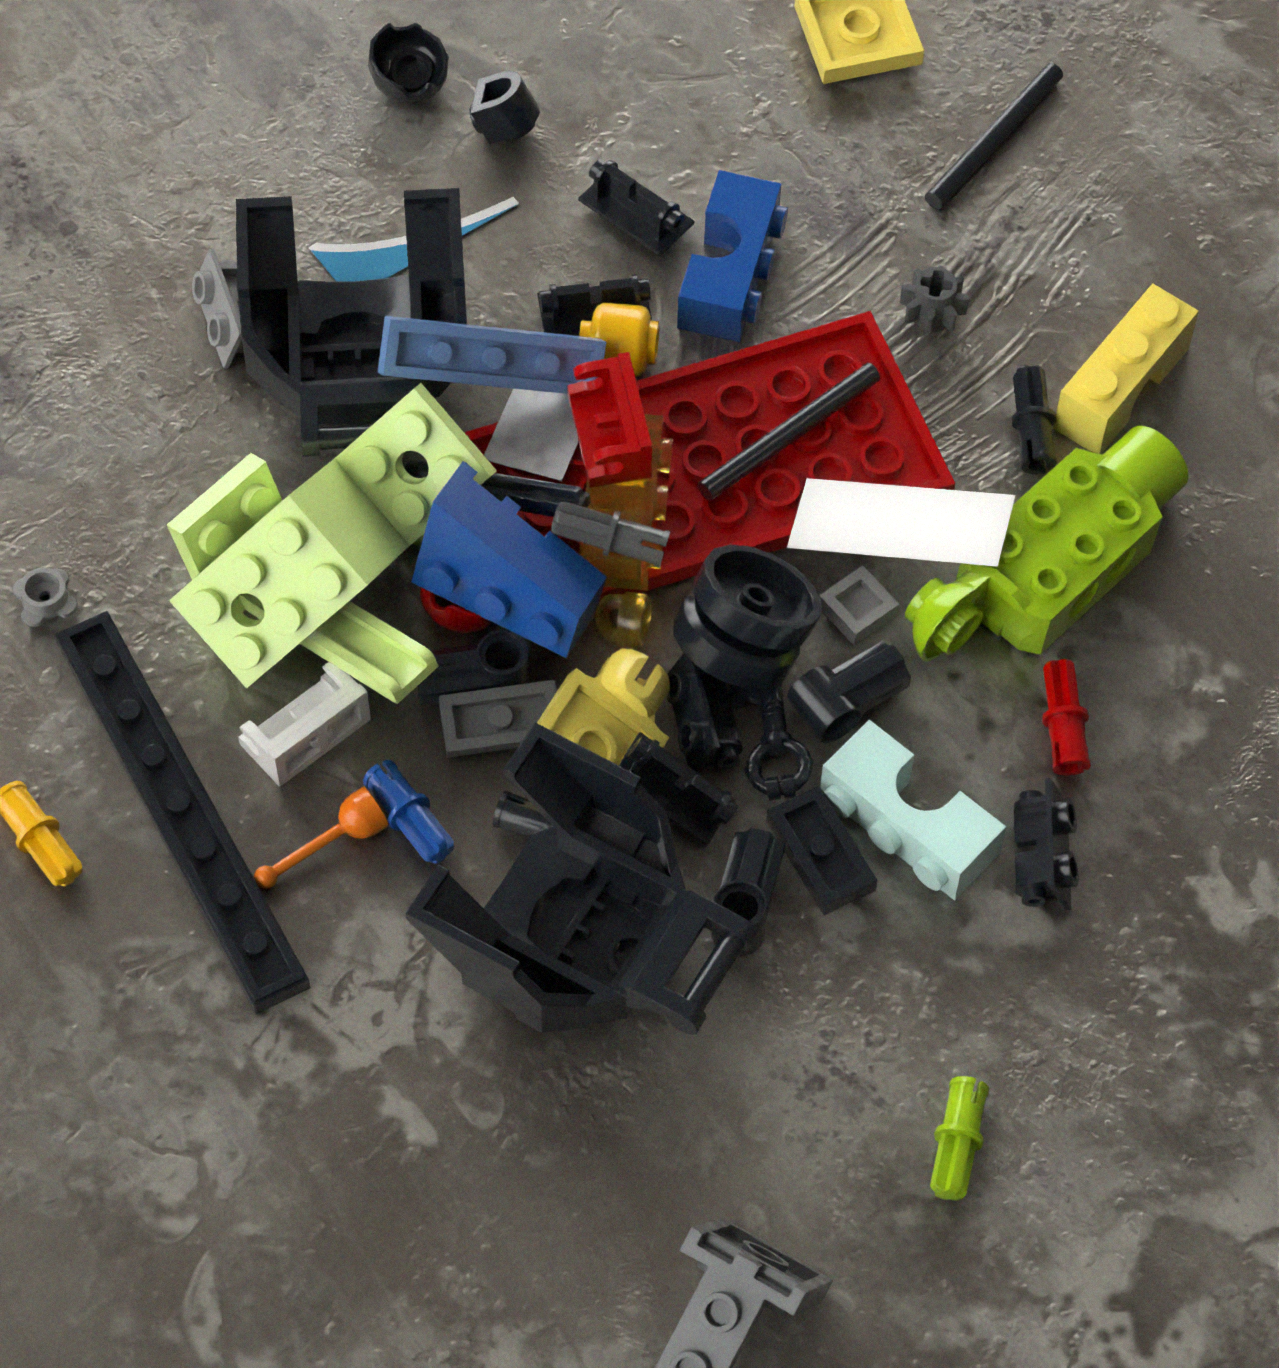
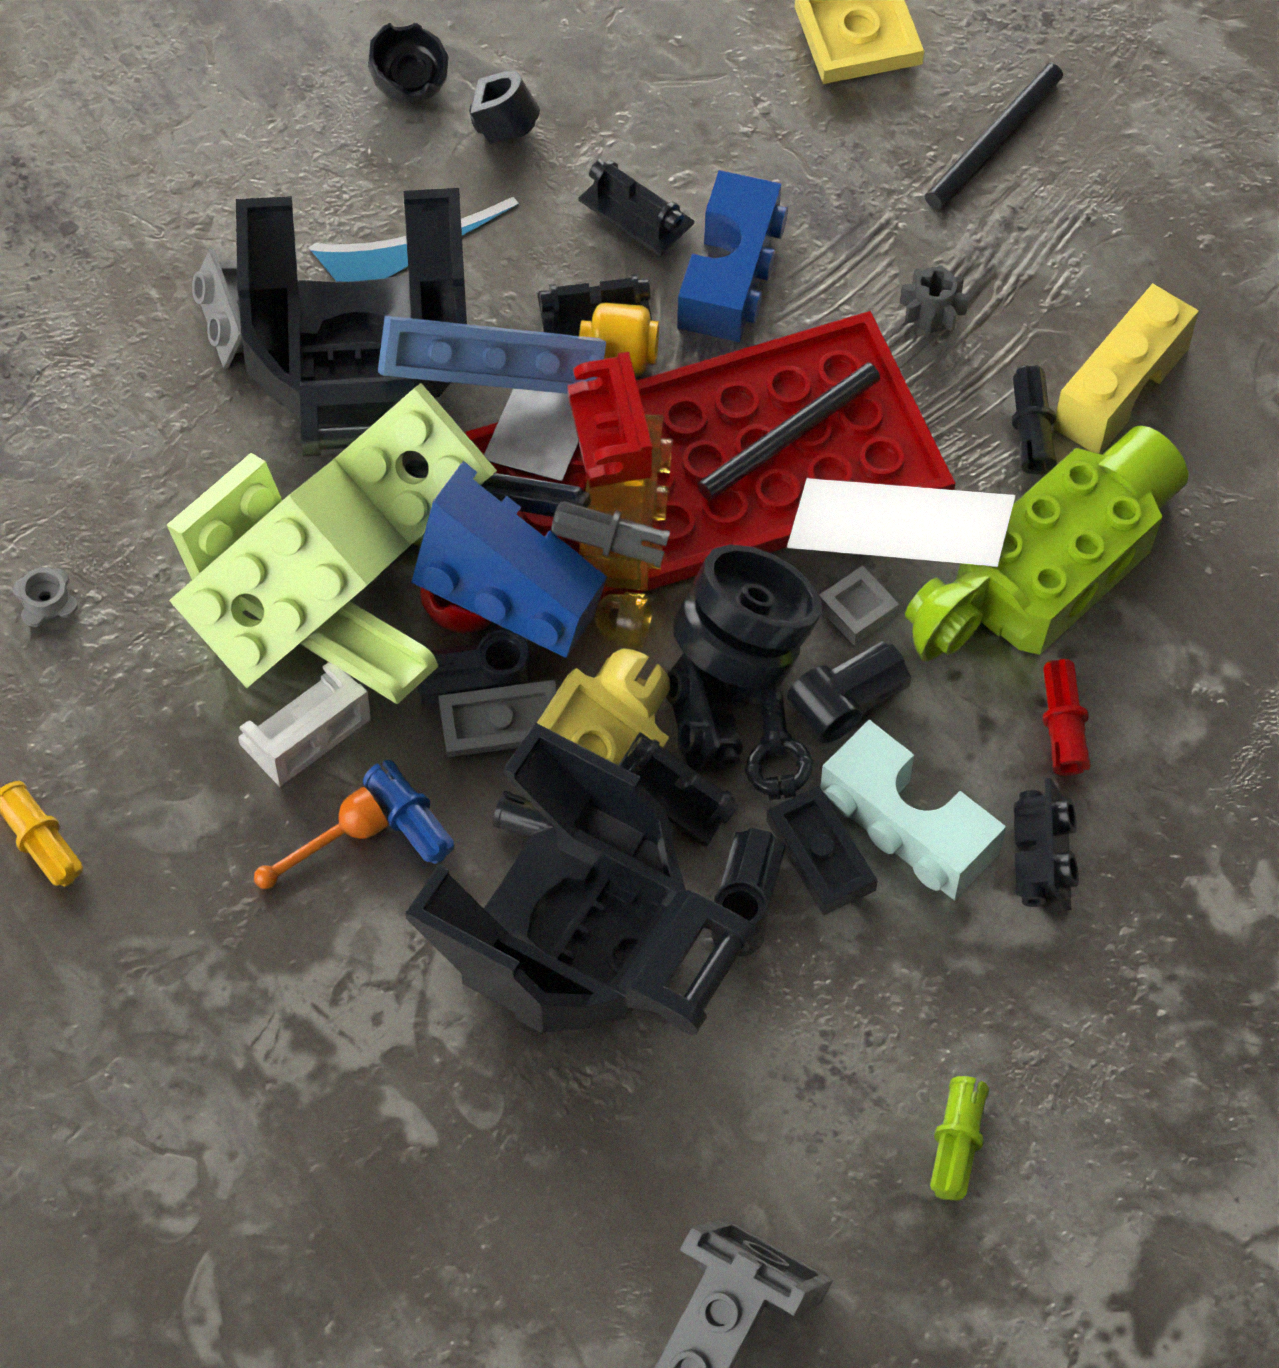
(183, 813): black tile -> none

